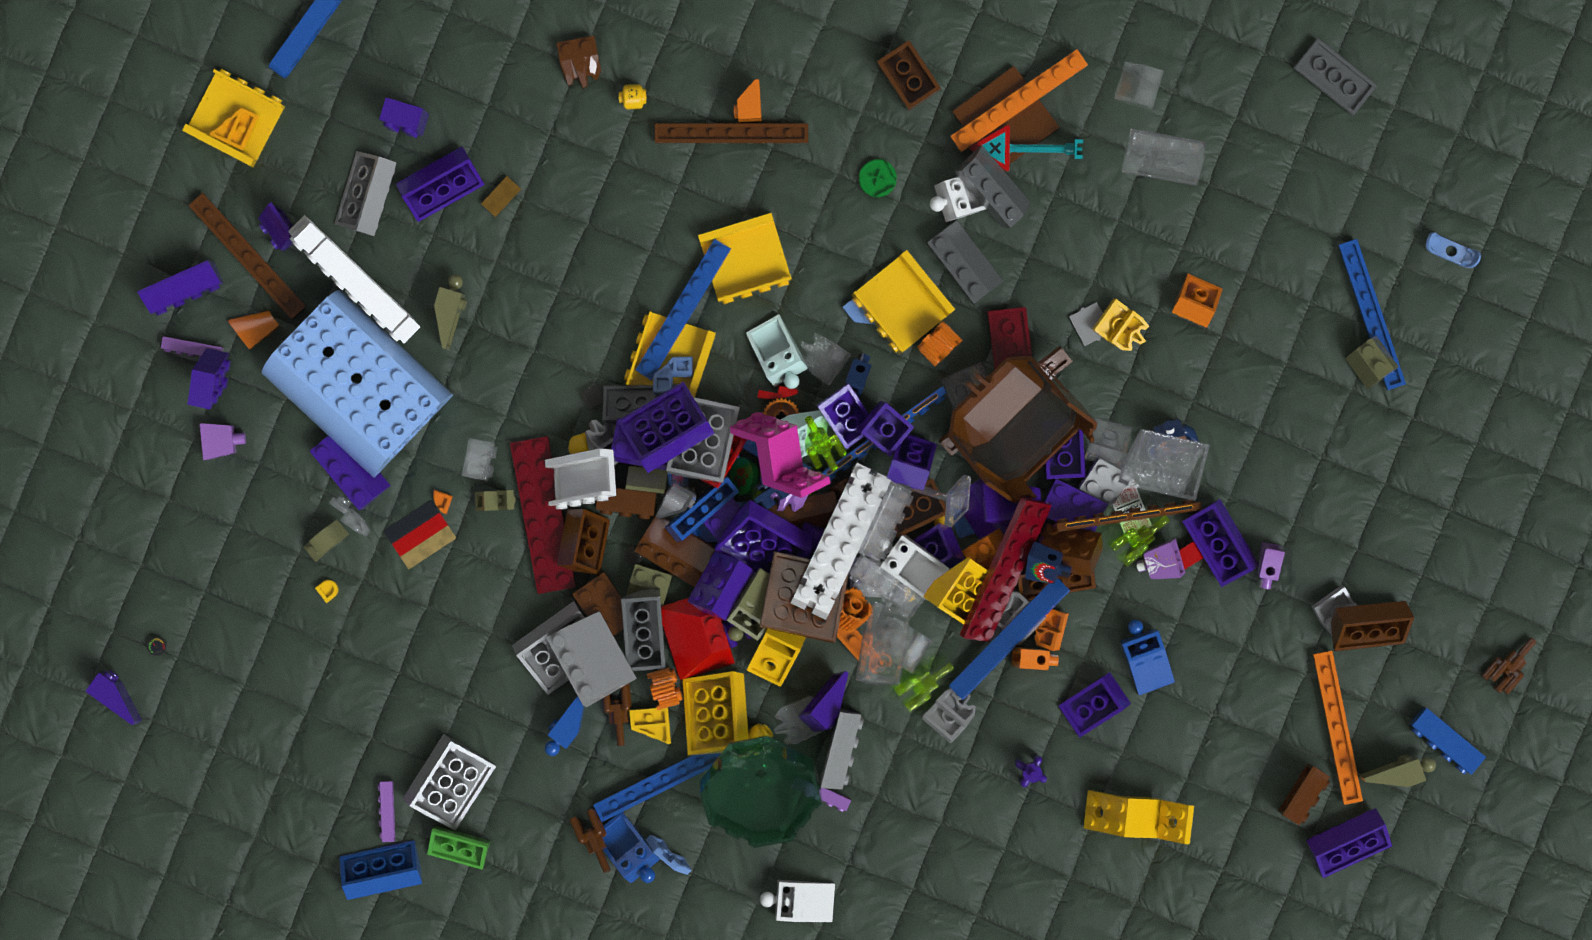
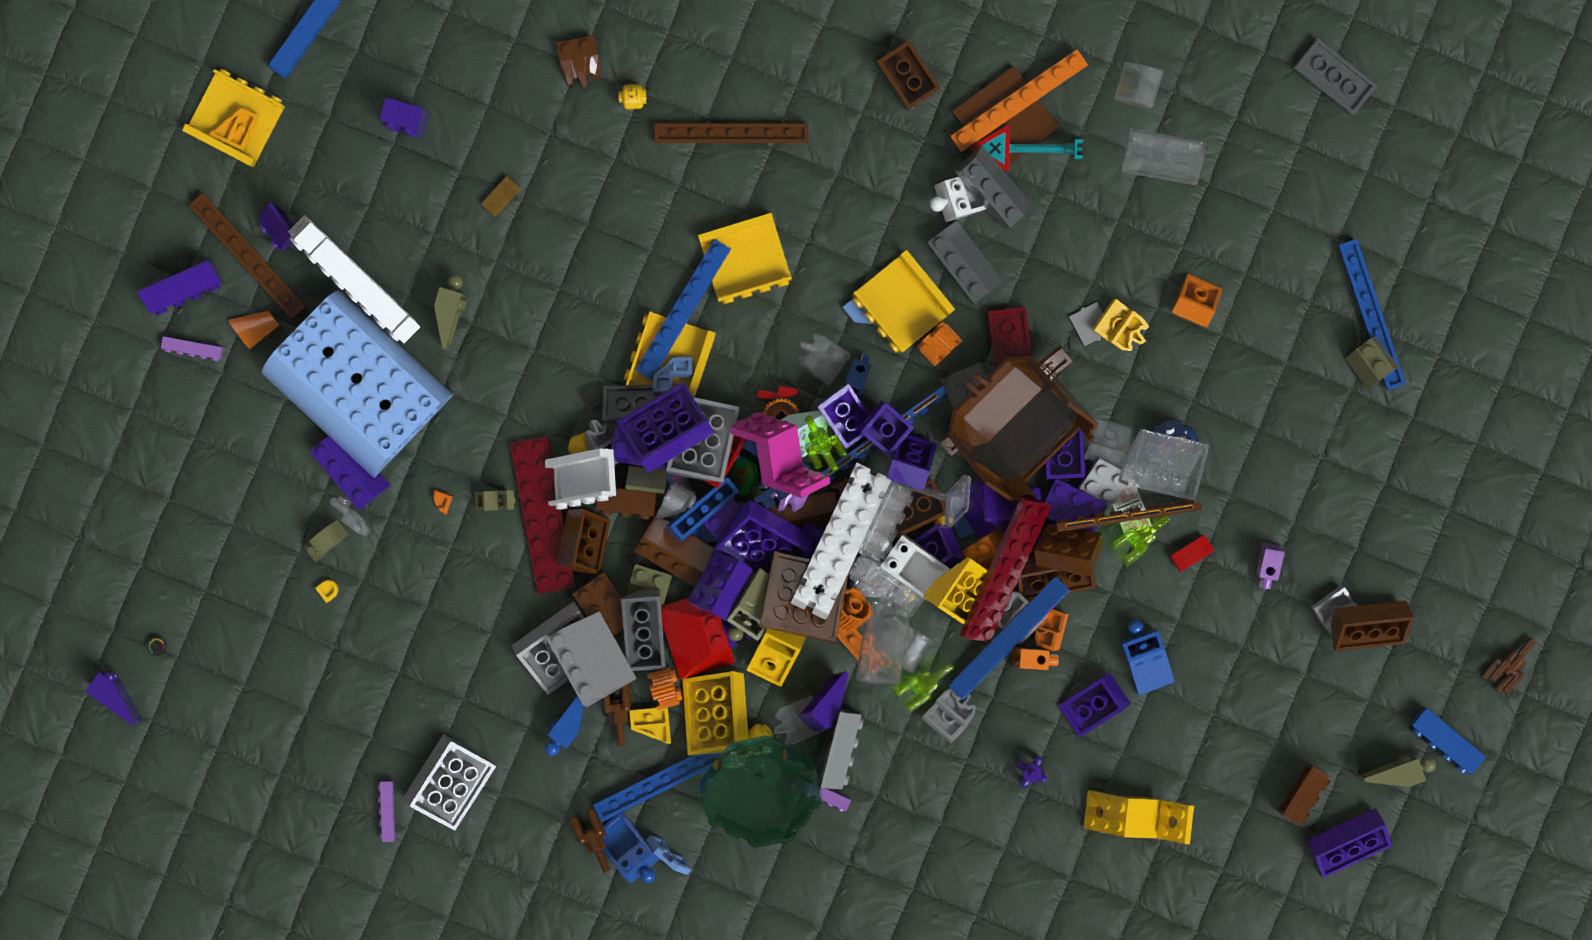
(208, 378): dark purple brick -> none
(219, 440): medium lavender torso -> none
(365, 193): light grey slope -> none
(380, 870): blue slope -> none
(420, 534): sticker -> none
(440, 184): dark purple slope -> none
(458, 847): bright green slope -> none
(479, 459): clear slope -> none
(749, 104): orange slope -> none
(777, 352): light aqua slope -> none
(805, 901): white slope -> none
(877, 178): green tile -> none
(1045, 564): dark blue torso -> none
(1163, 561): medium lavender torso -> none
(1220, 543): dark purple slope -> none
(1337, 727): orange plate -> none
(1464, 256): medium blue piece -> none

